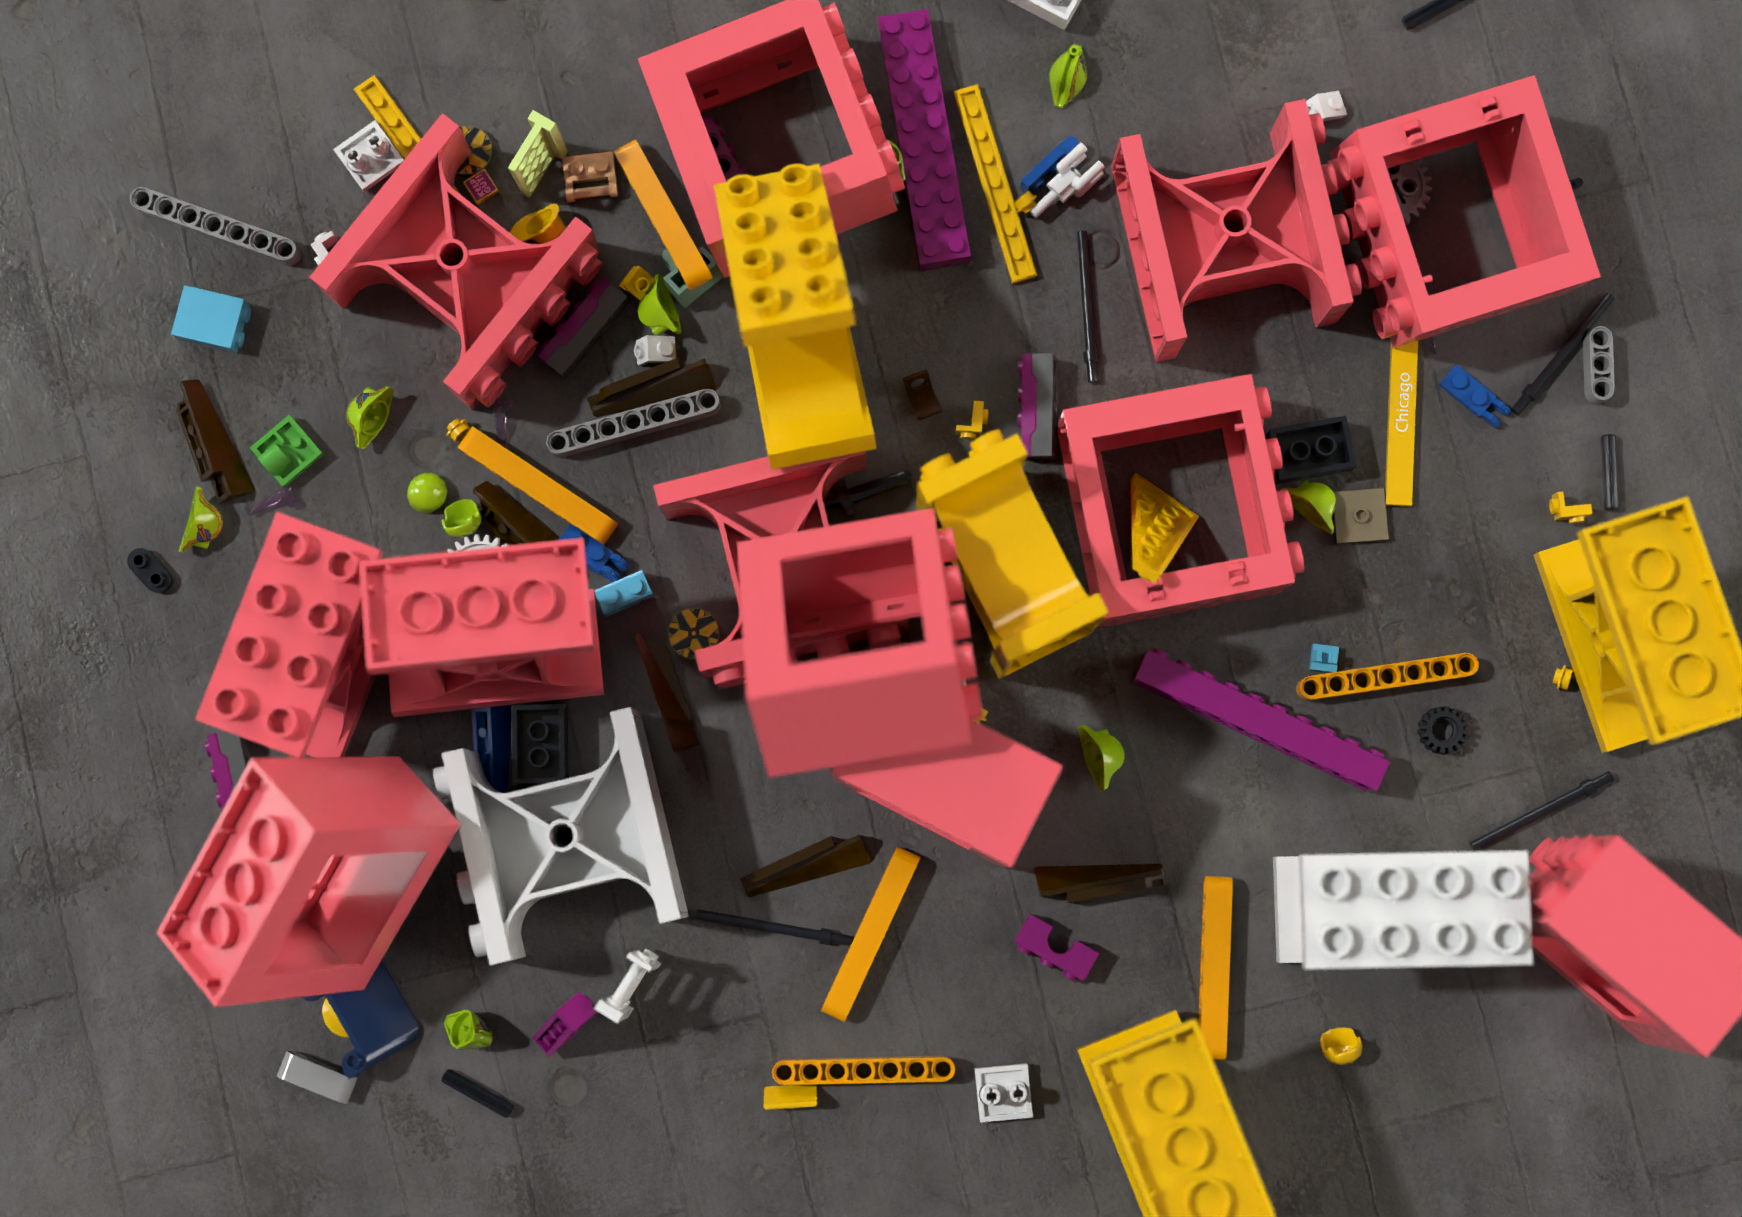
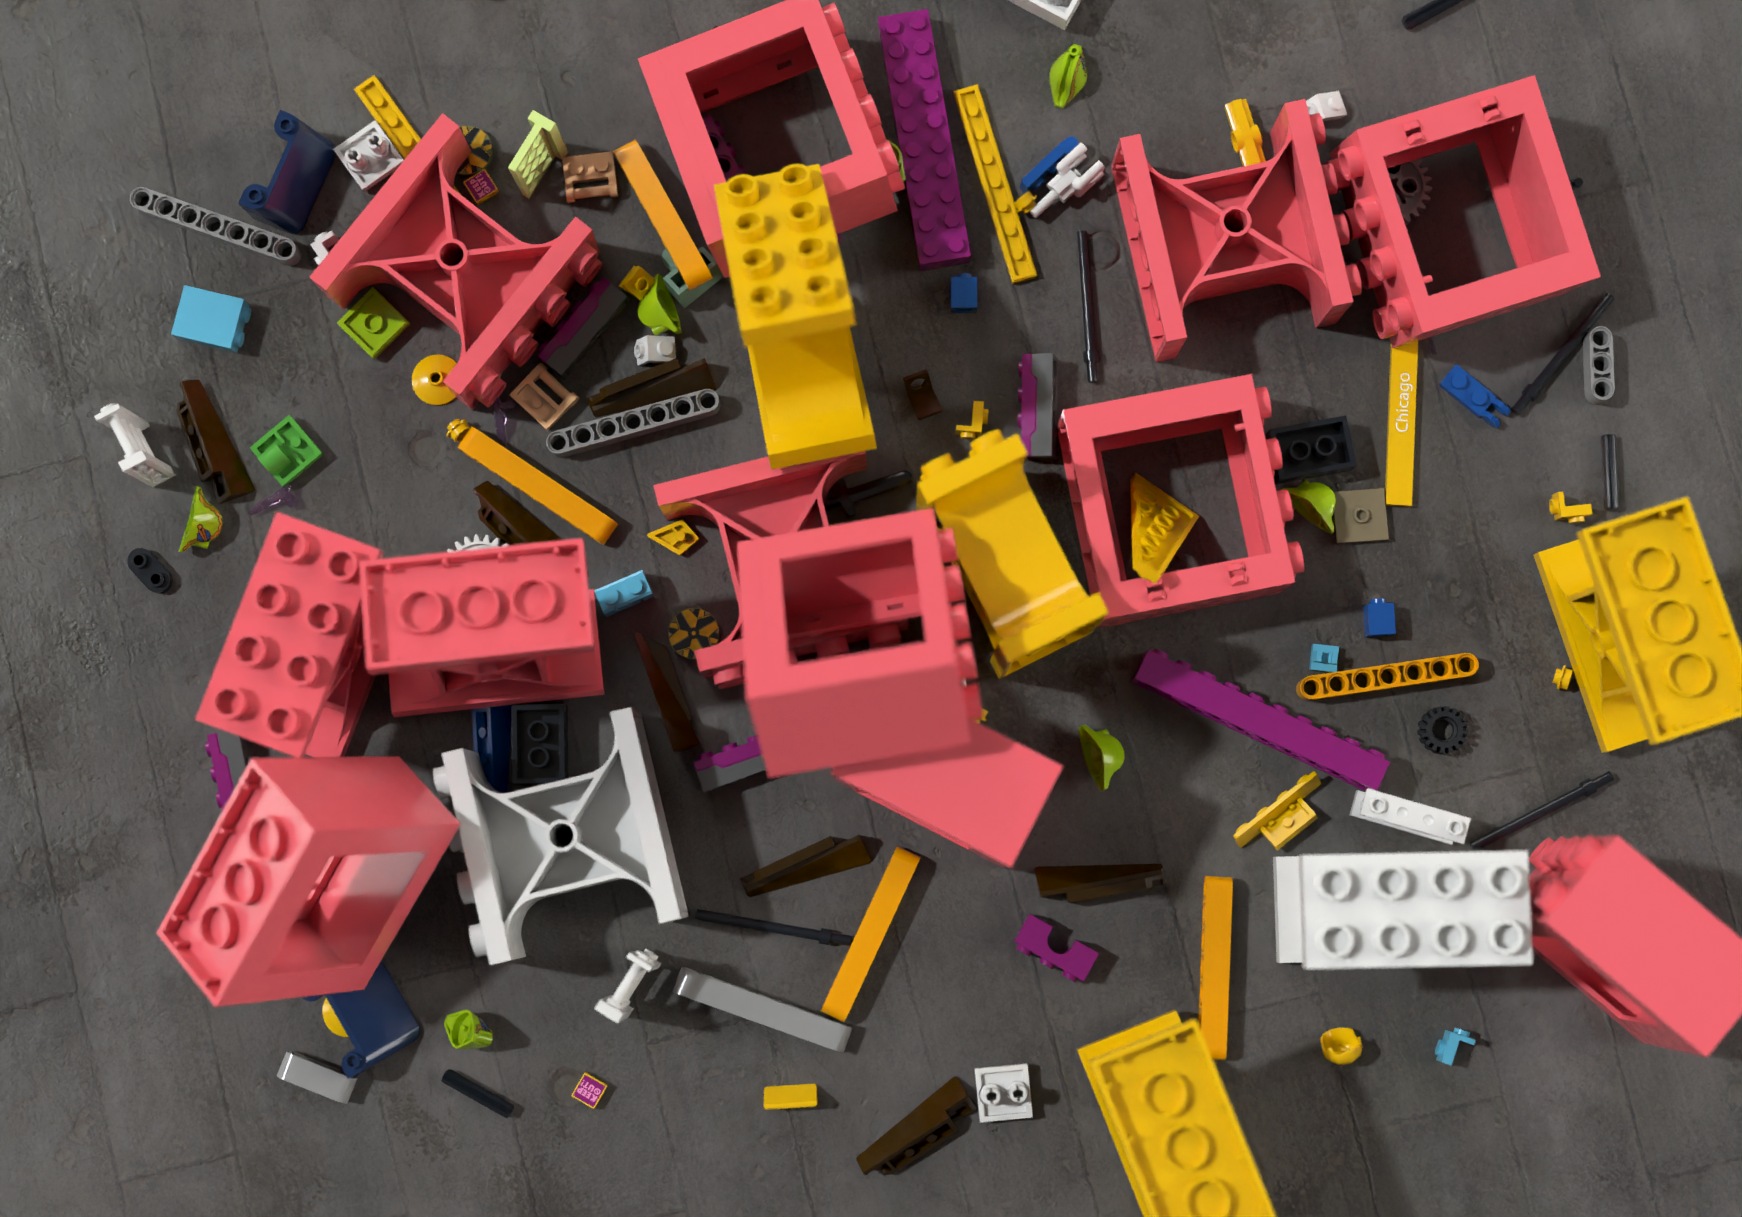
(139, 458): none -> white fence
(296, 179): none -> dark blue windscreen
(368, 414): lime hat -> none
(373, 323): none -> lime plate
(426, 493): lime hair -> none
(433, 392): none -> yellow dish
(461, 518): lime hair -> none
(537, 402): none -> light nougat plate
(540, 226): yellow piece -> none
(565, 1023): magenta brick -> none
(589, 1090): none -> tile
(597, 554): blue hinge -> none
(675, 537): none -> yellow piece
(730, 765): none -> piece
(762, 1009): none -> light grey beam
(851, 1076): light orange beam -> none
(919, 1131): none -> dark brown wedge
(963, 293): none -> blue brick
(1244, 134): none -> yellow piece
(1284, 817): none -> yellow bracket
(1379, 618): none -> blue brick
(1410, 816): none -> white fence
(1447, 1047): none -> medium azure bracket

